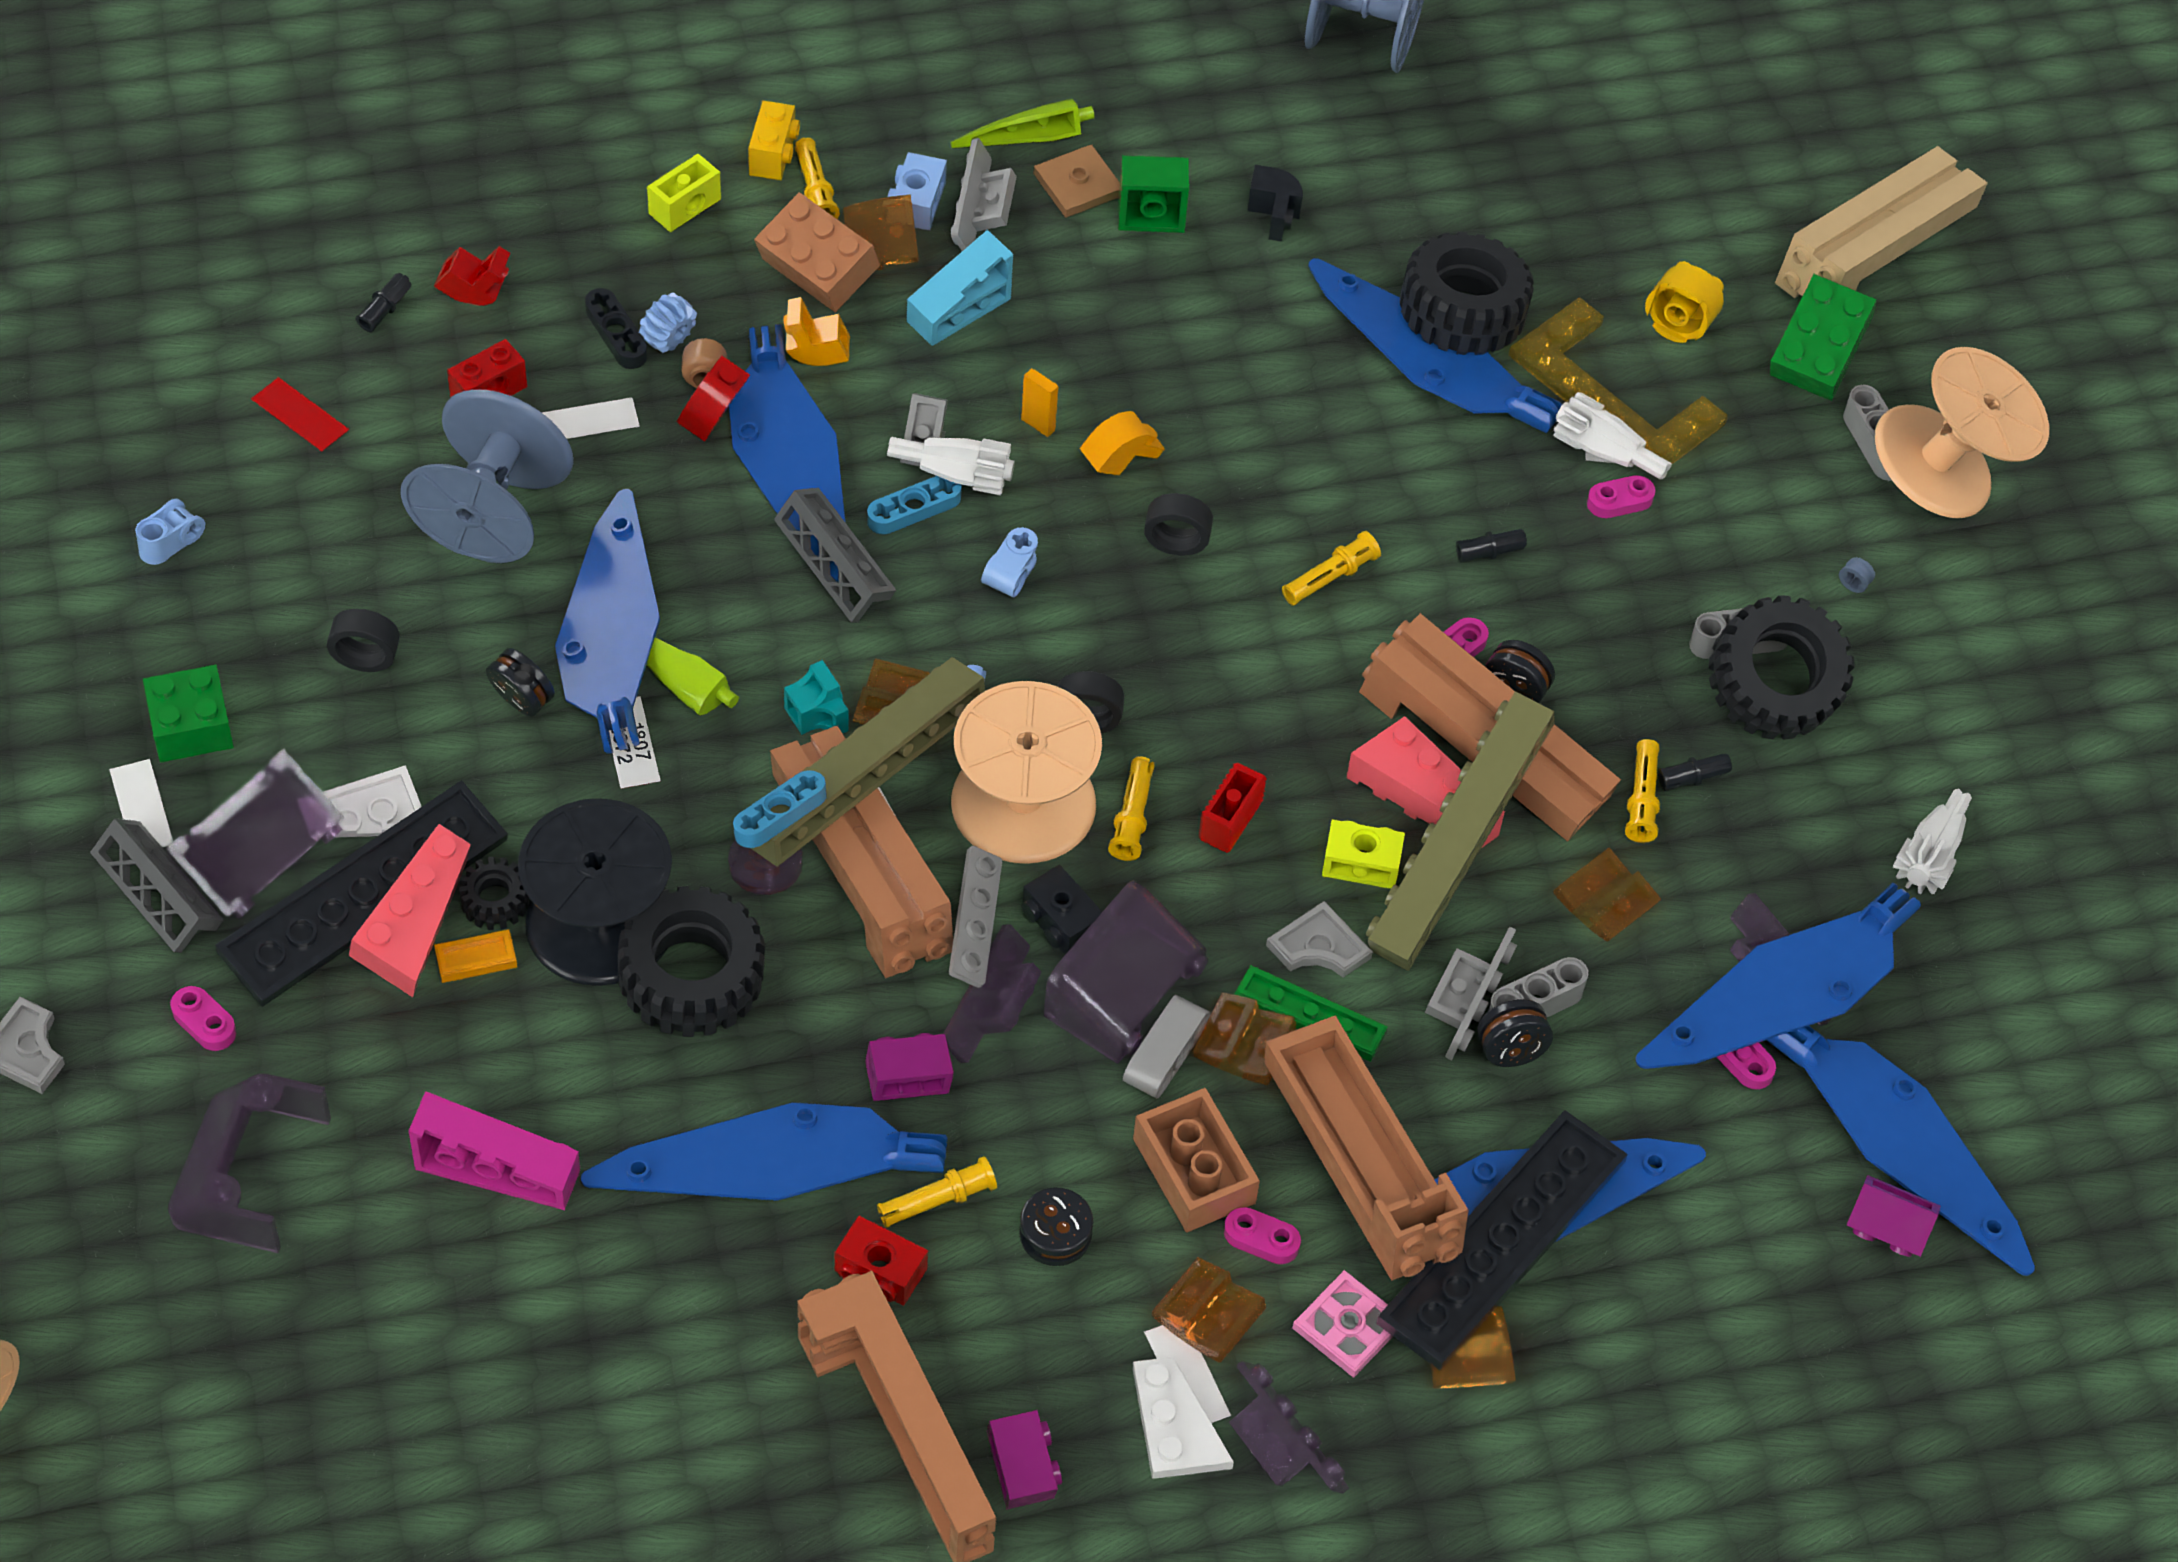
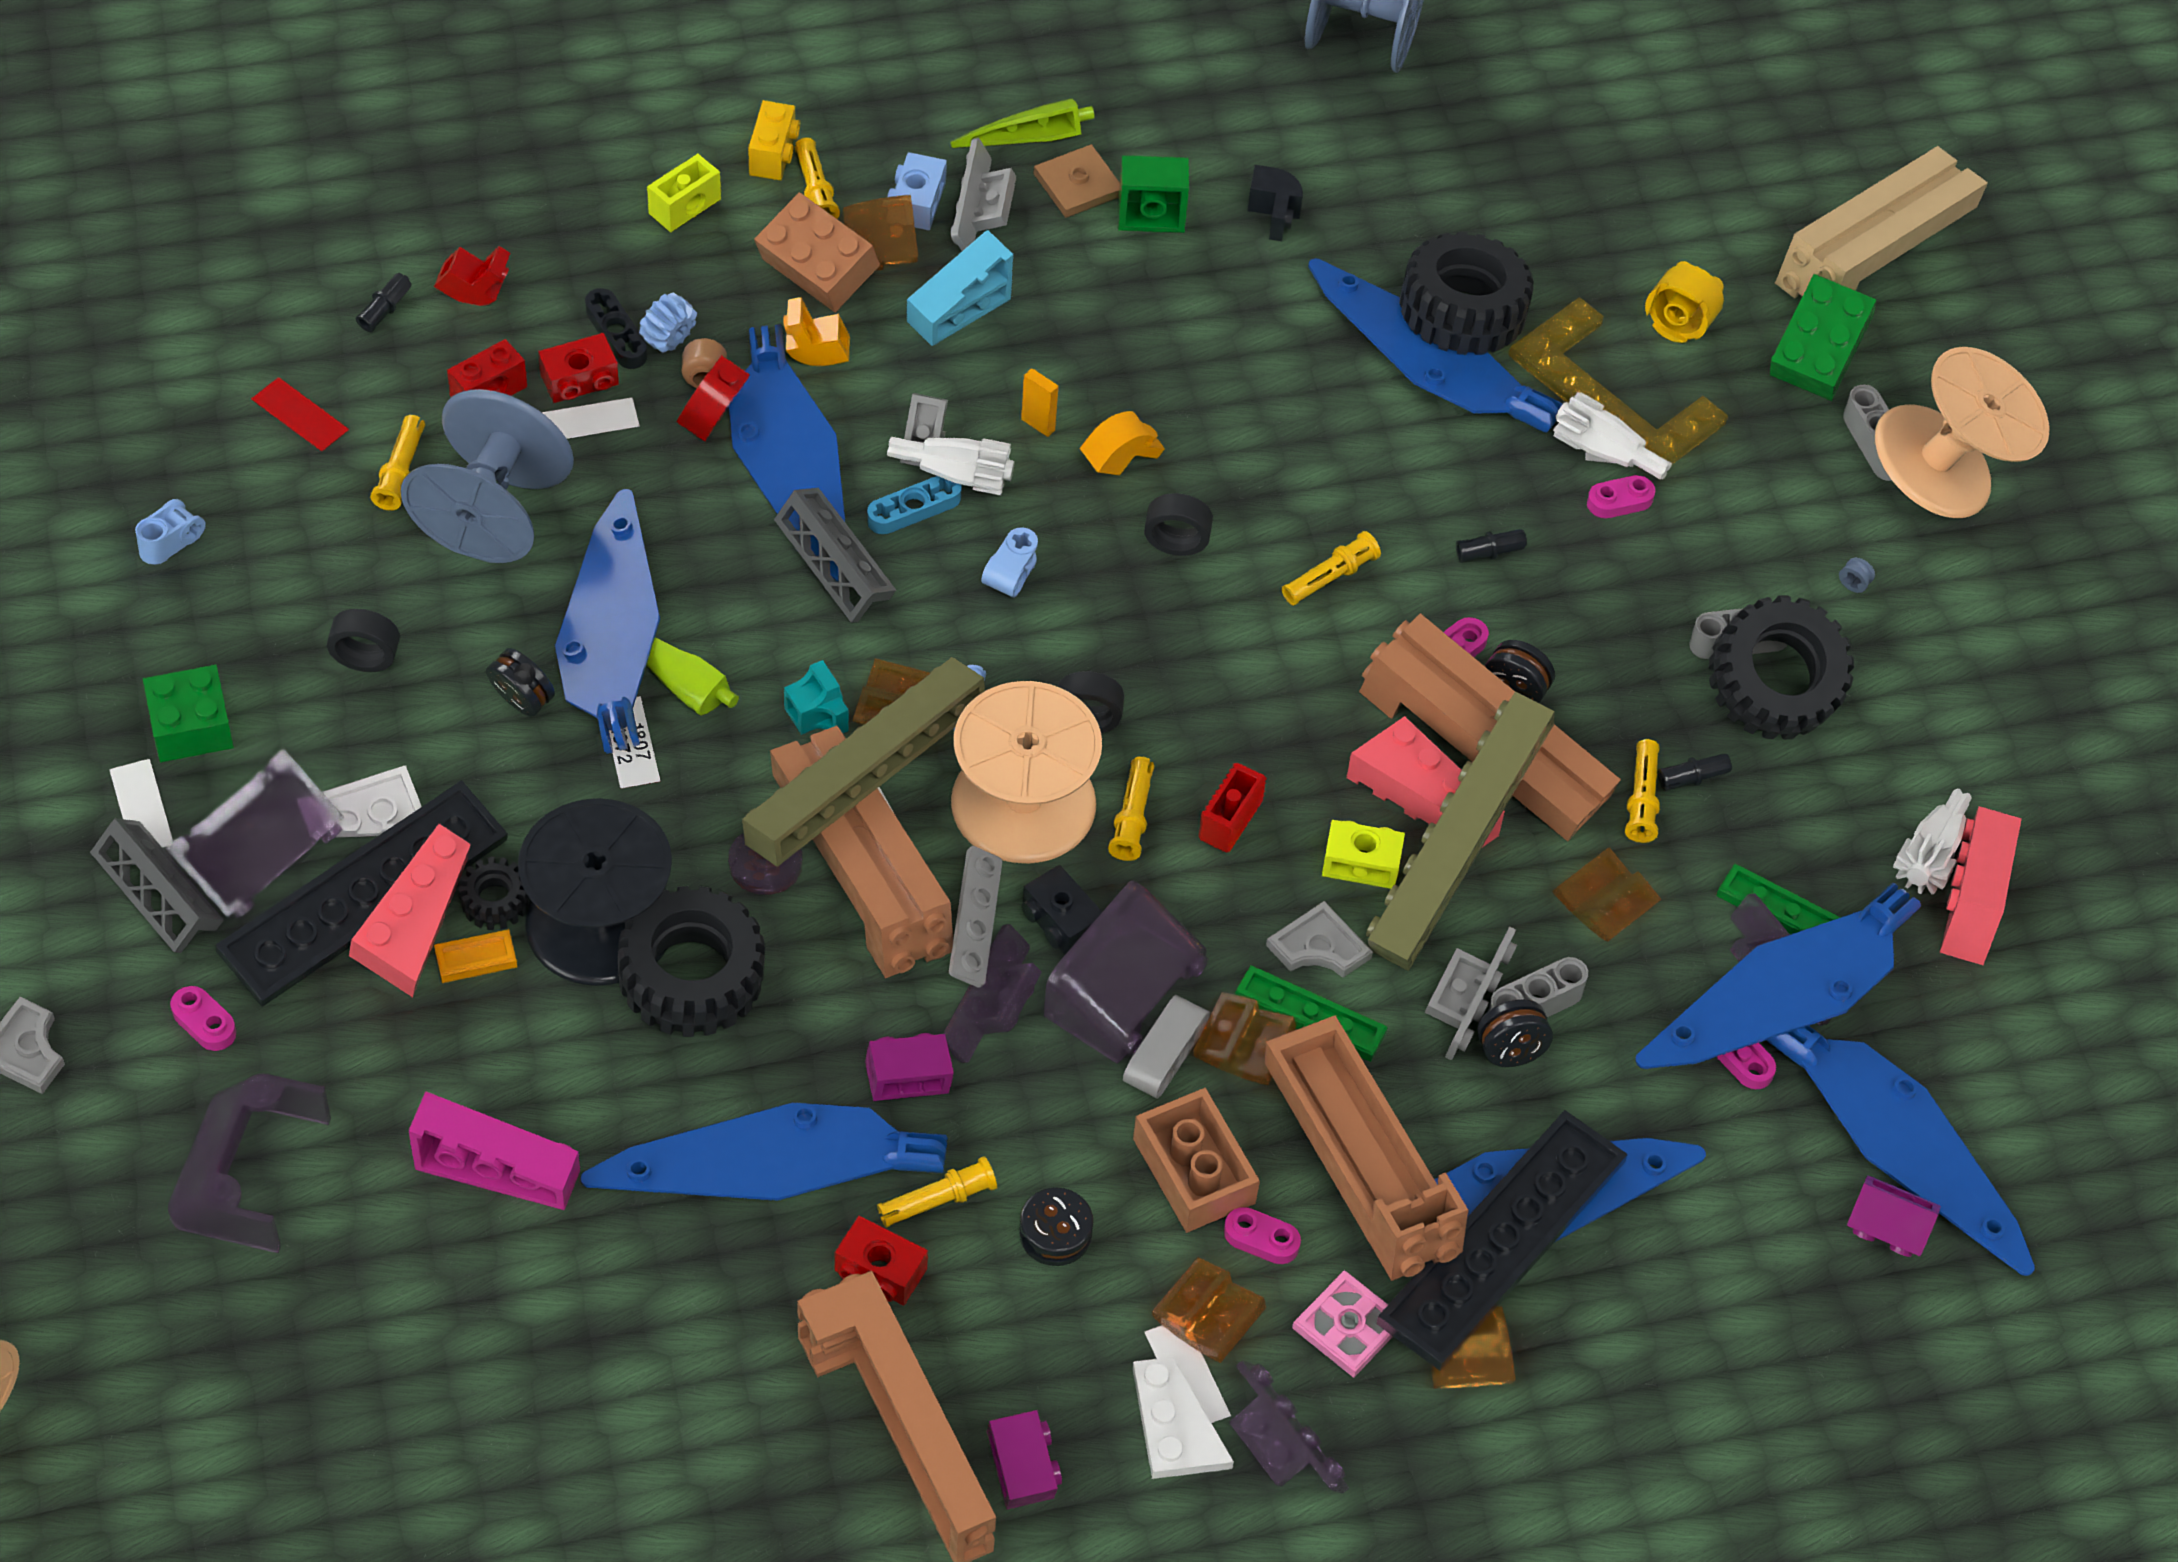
(391, 474): none -> yellow pin
(578, 368): none -> red brick
(772, 822): dark azure beam -> none
(1788, 908): none -> green tile
(1980, 884): none -> coral wedge

